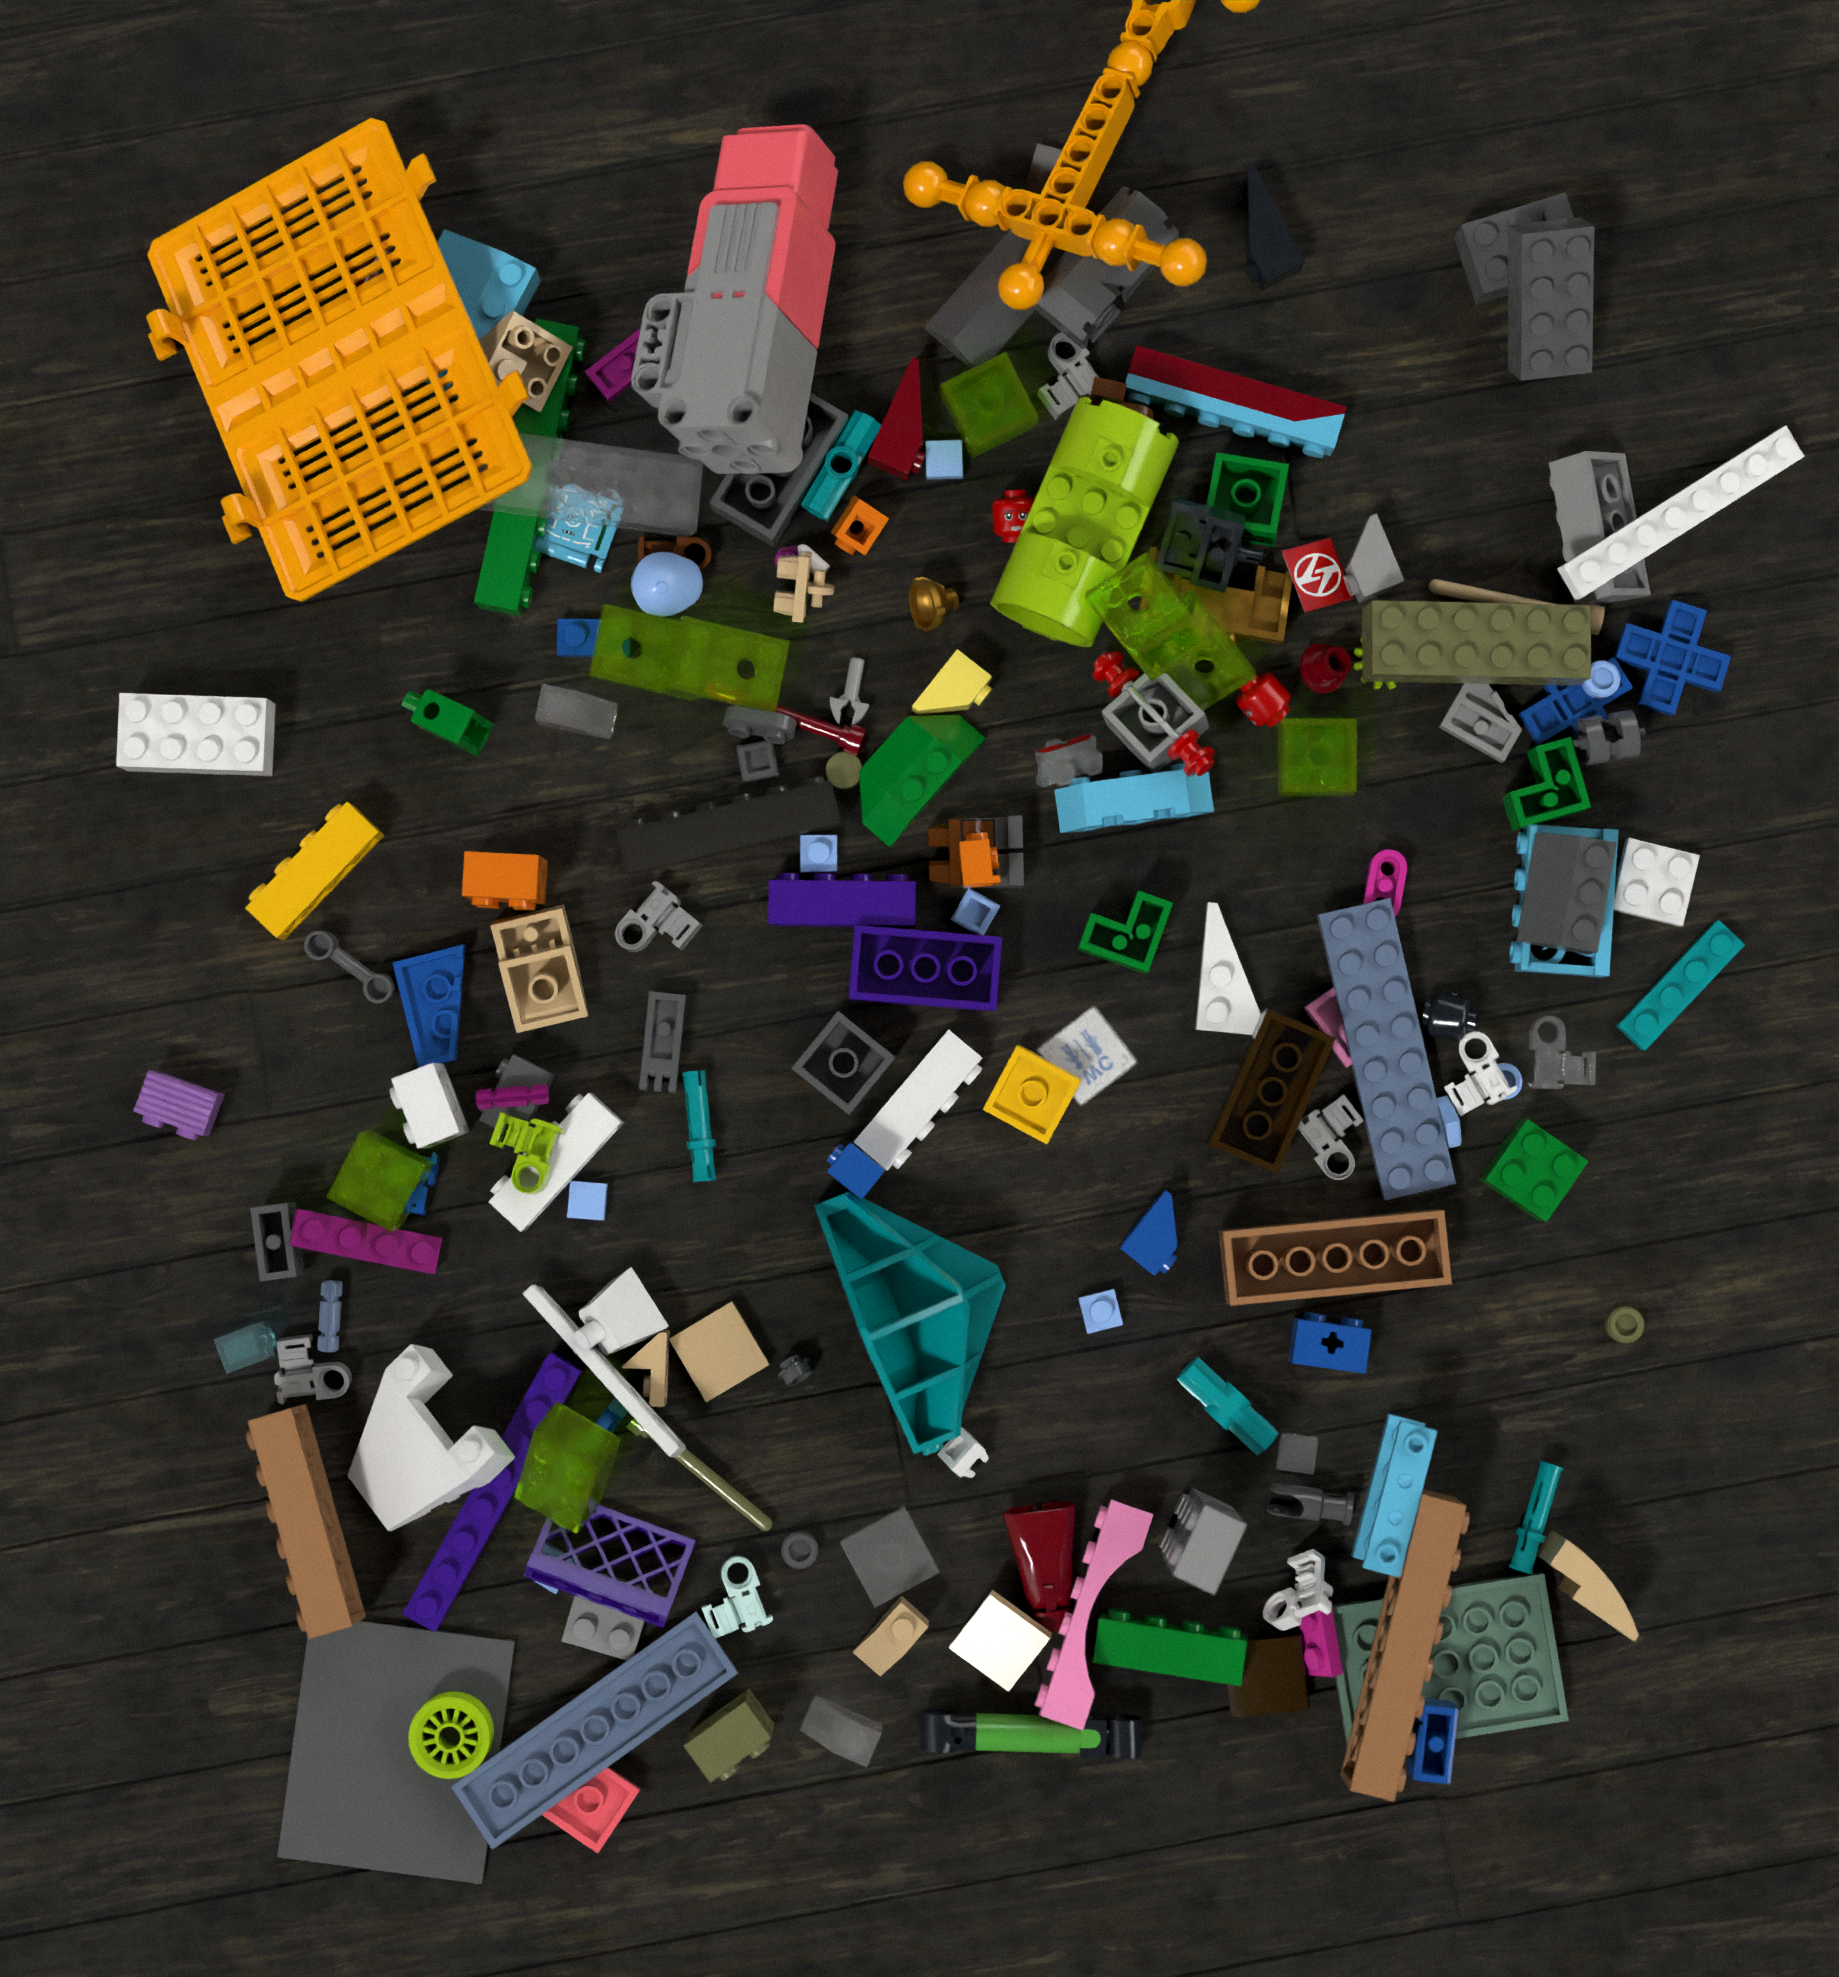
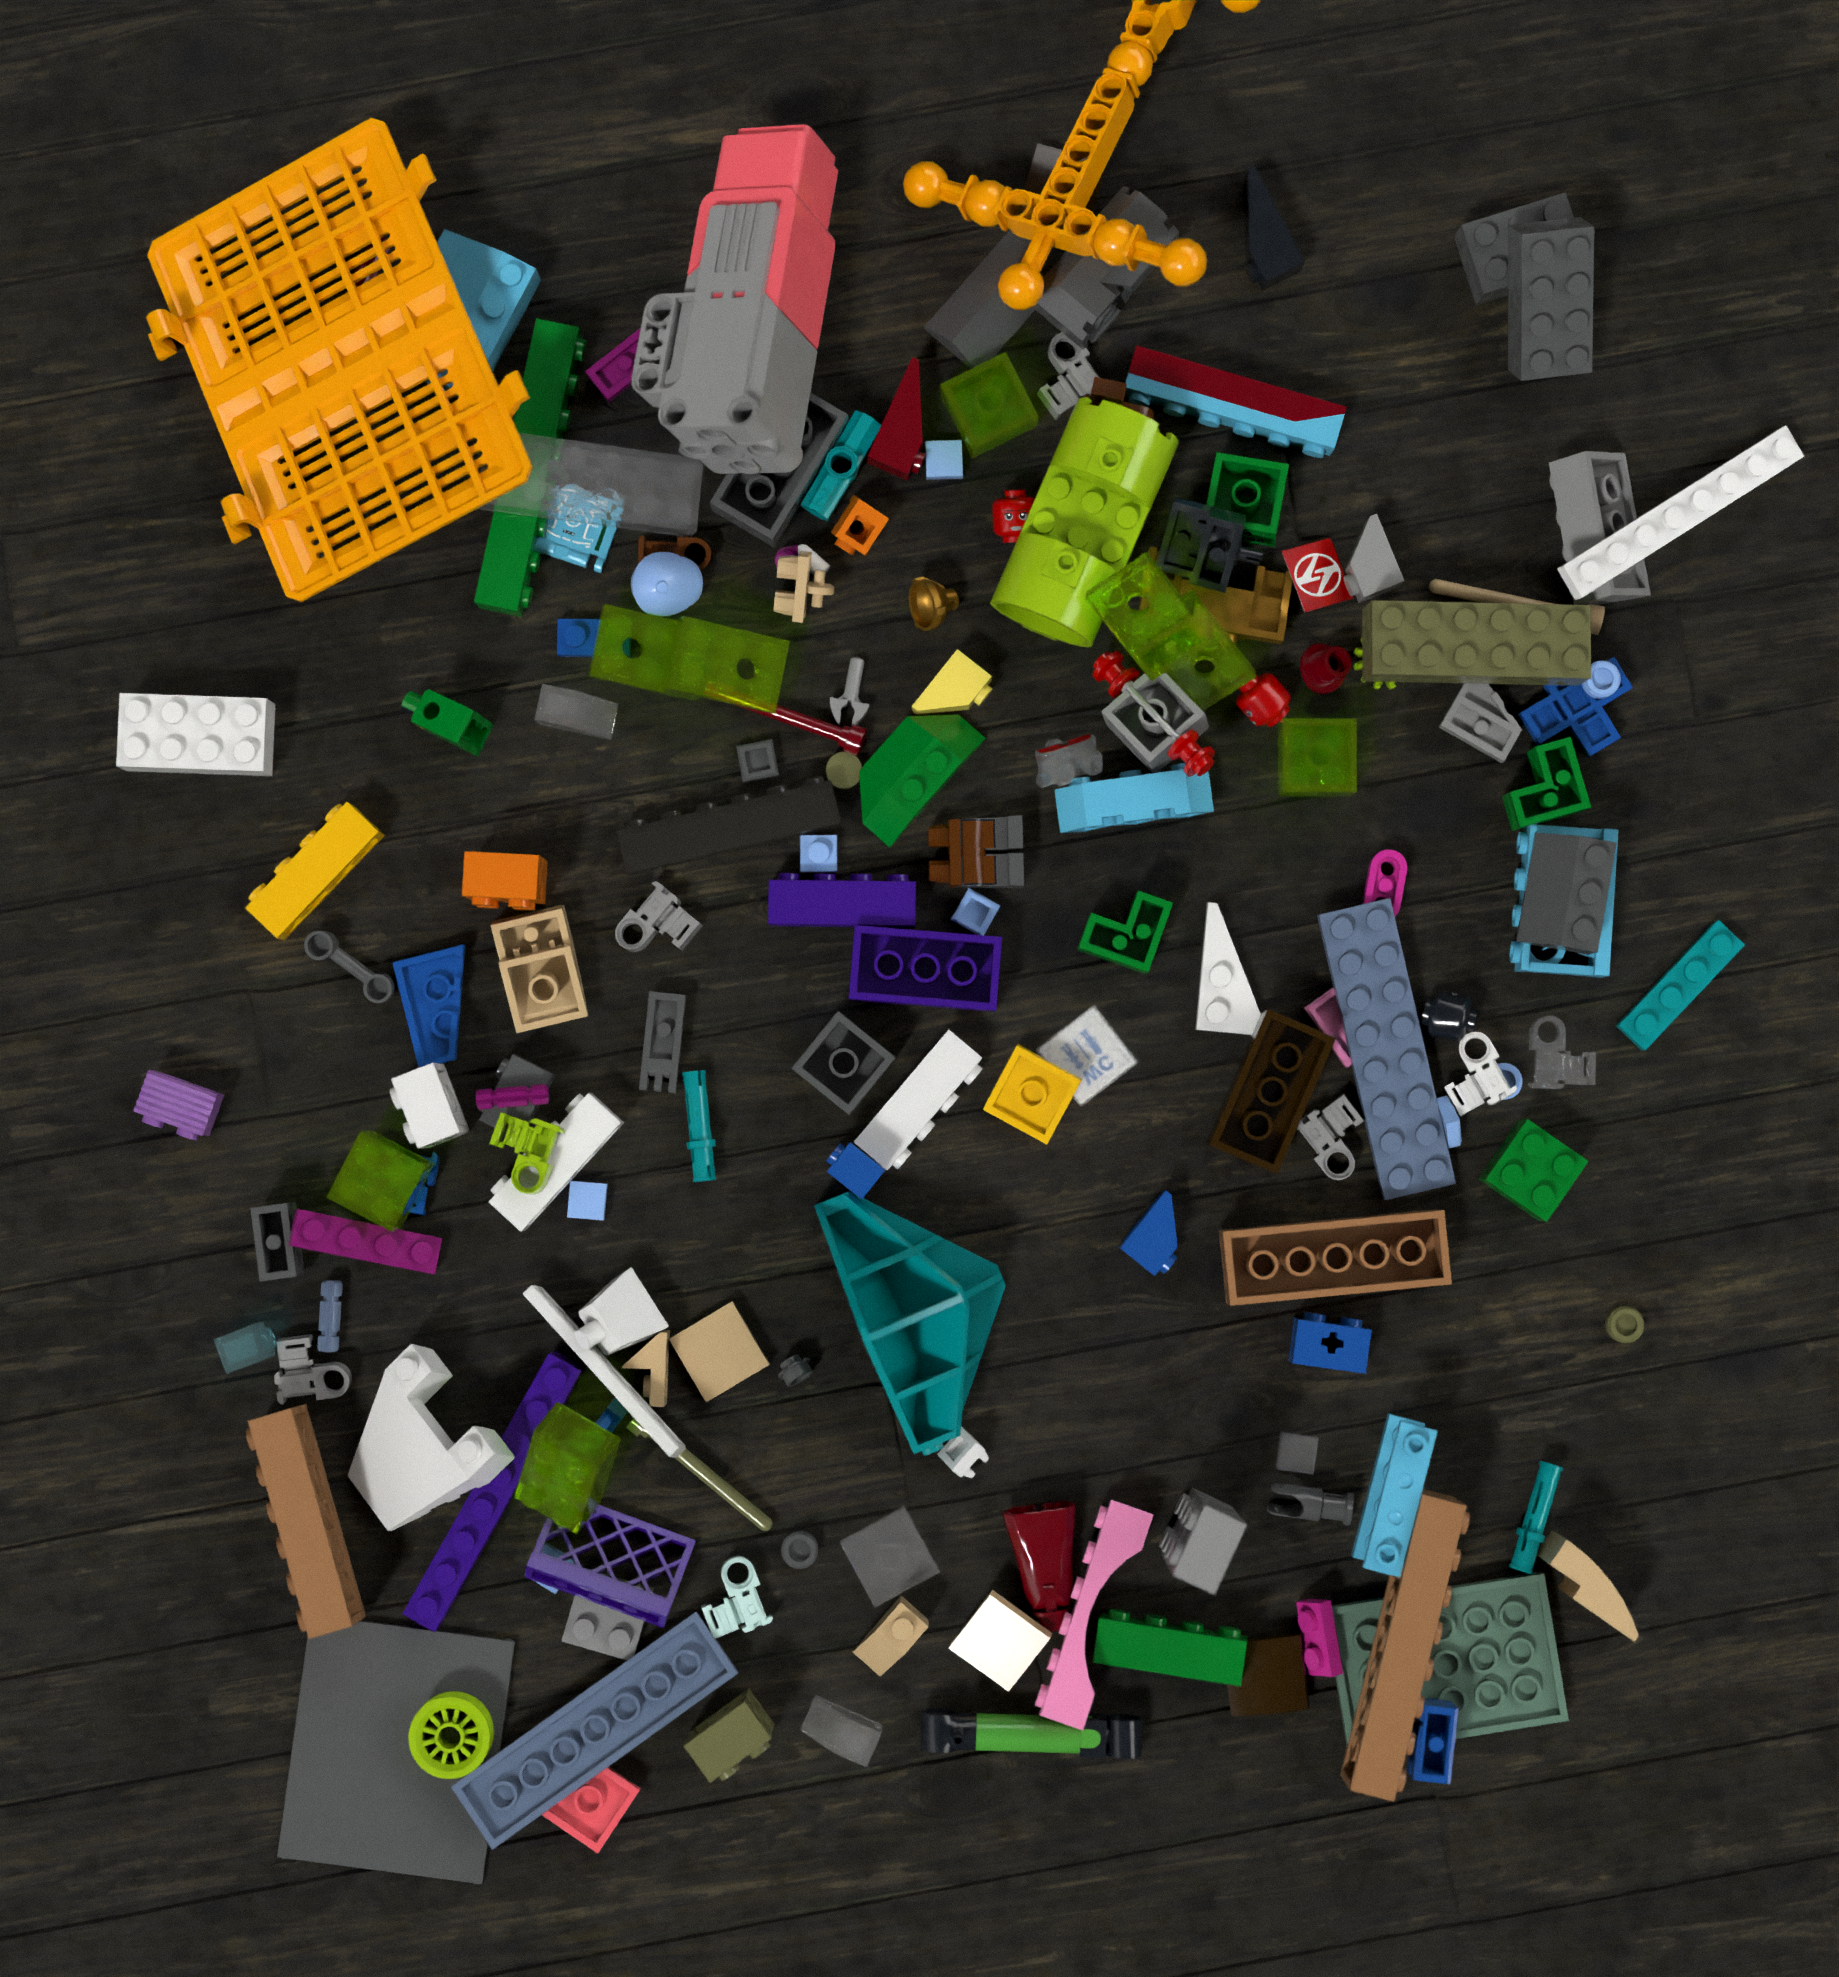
(531, 351): tan slope -> none
(749, 721): dark grey plate -> none
(978, 861): orange brick -> none
(1100, 1311): light blue plate -> none
(1227, 1406): teal piece -> none
(1310, 1595): white piece -> none
(1613, 737): dark grey wheel -> none
(1654, 882): white plate -> none
(1672, 657): blue plate -> none

